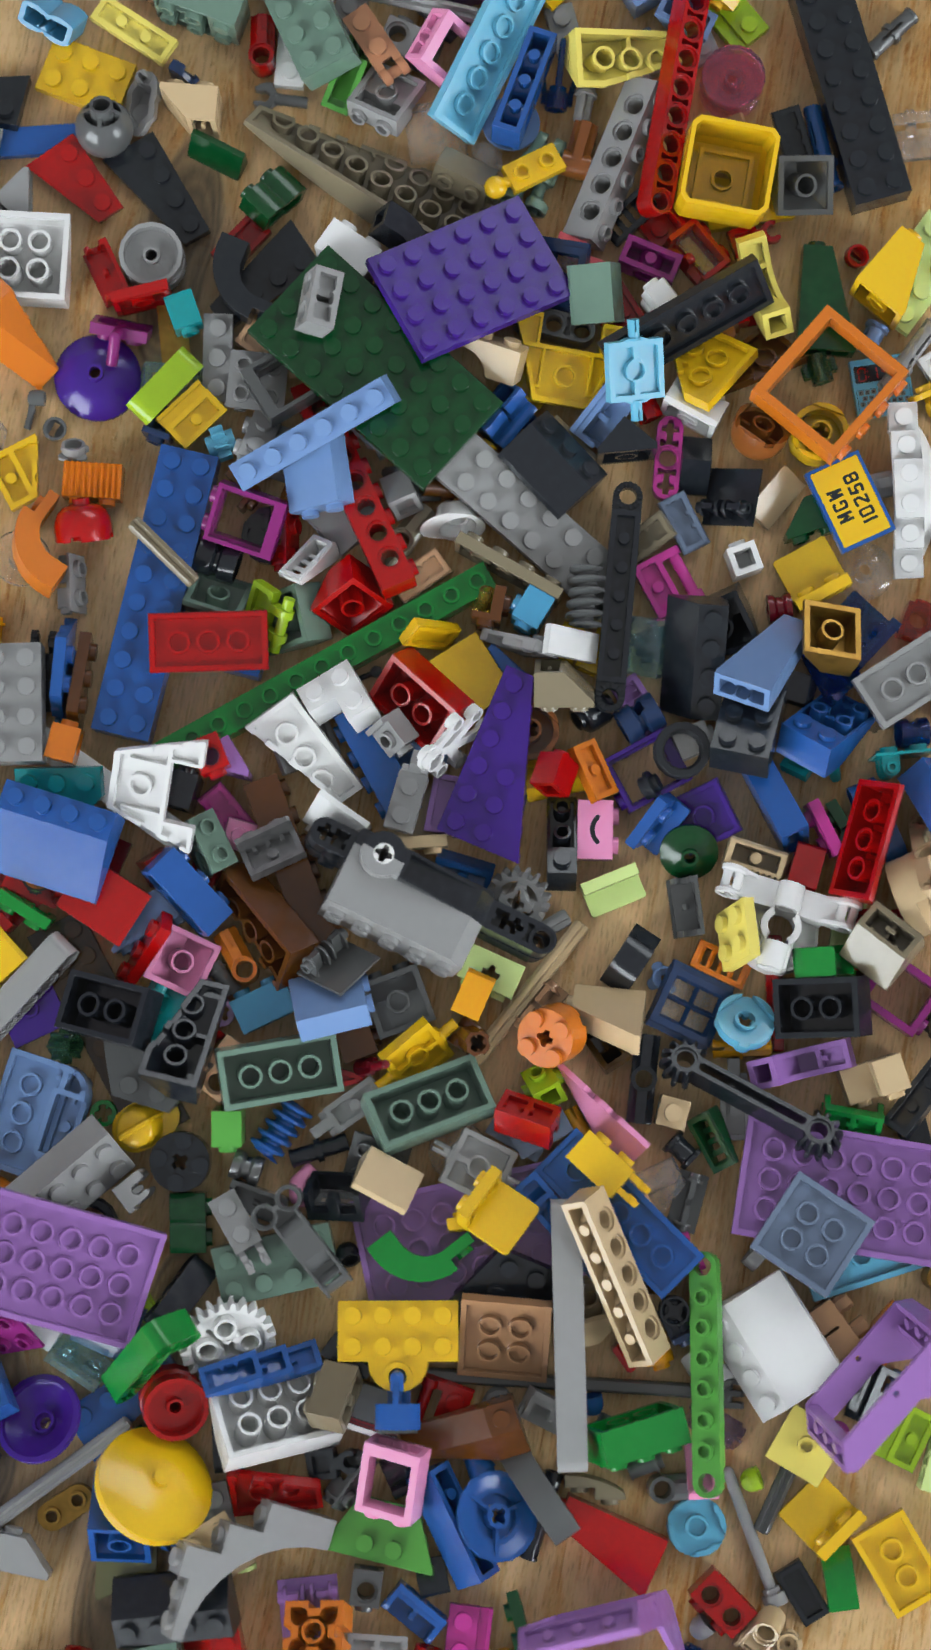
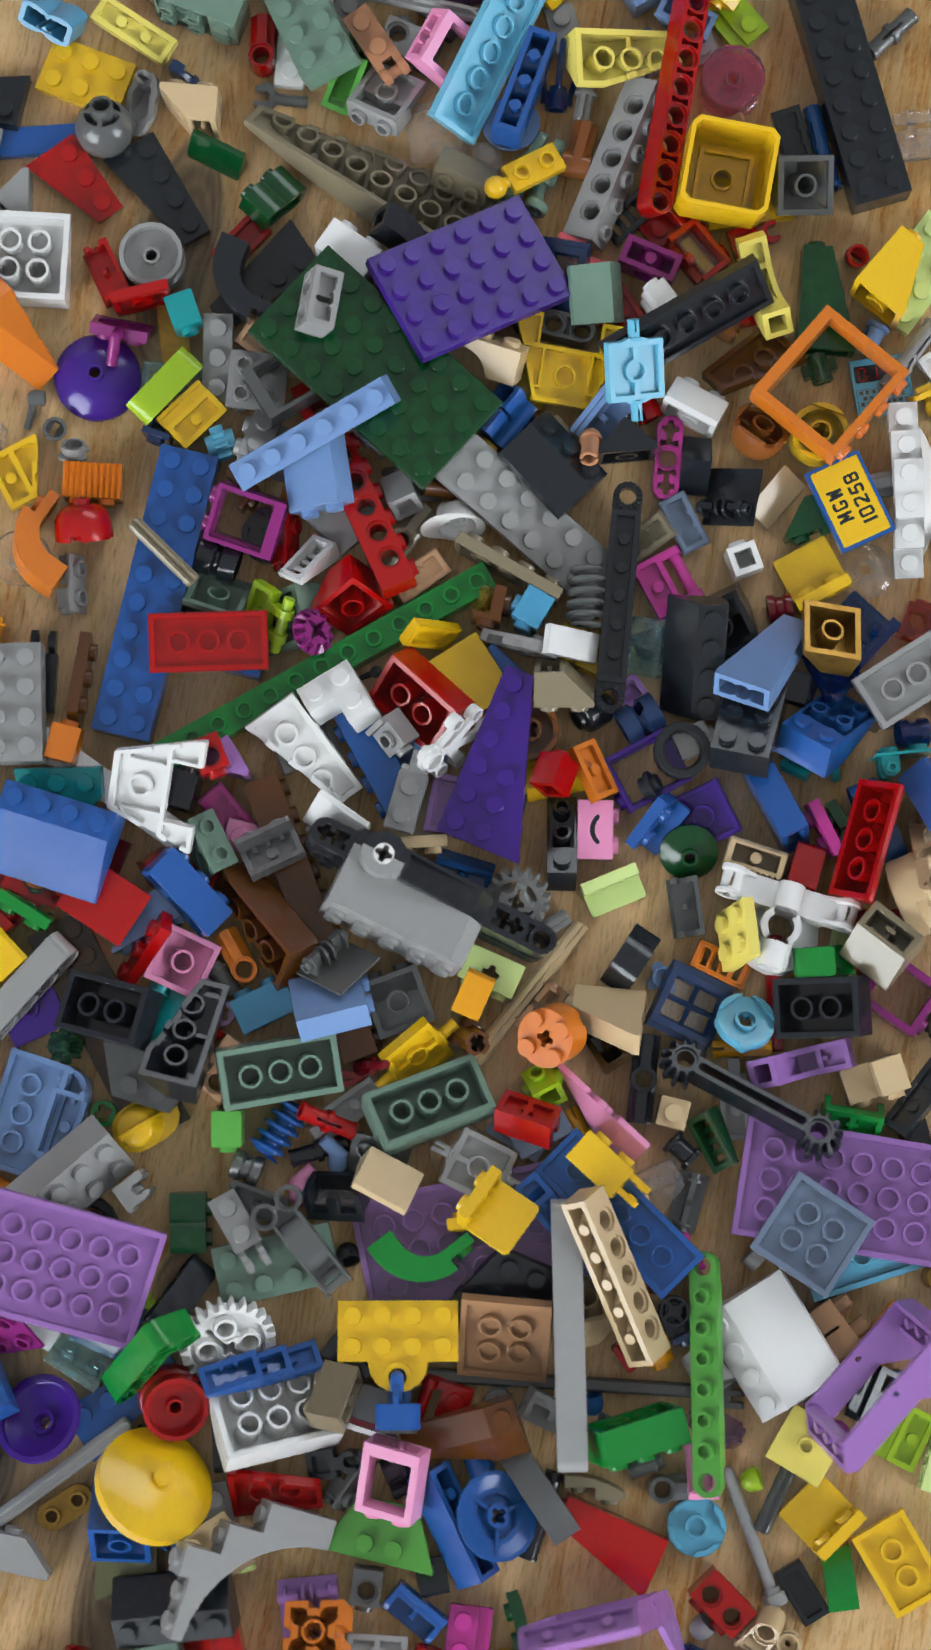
(62, 667): blue wing -> none
(164, 1157): black brick -> none
(303, 630): none -> magenta gear
(311, 1113): none -> red pin
(337, 1154): none -> medium blue arm
(590, 441): none -> nougat pin
(713, 369): yellow plate -> none

